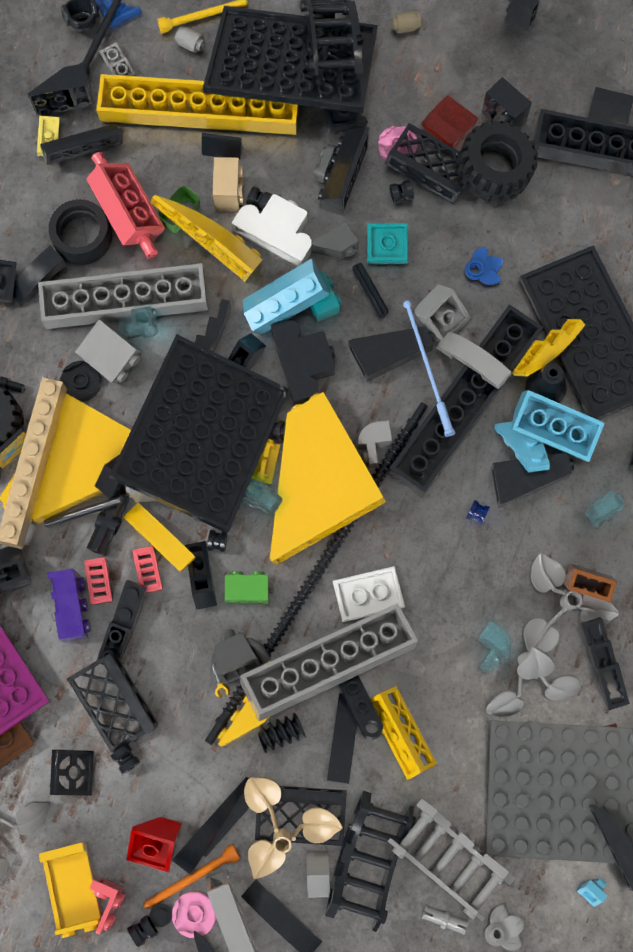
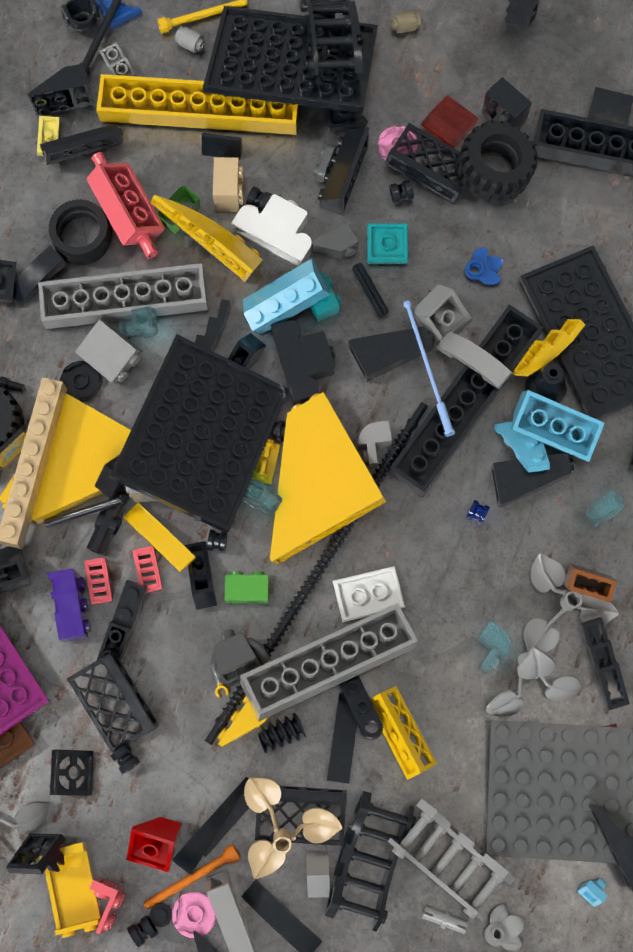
(25, 858): none -> black piece

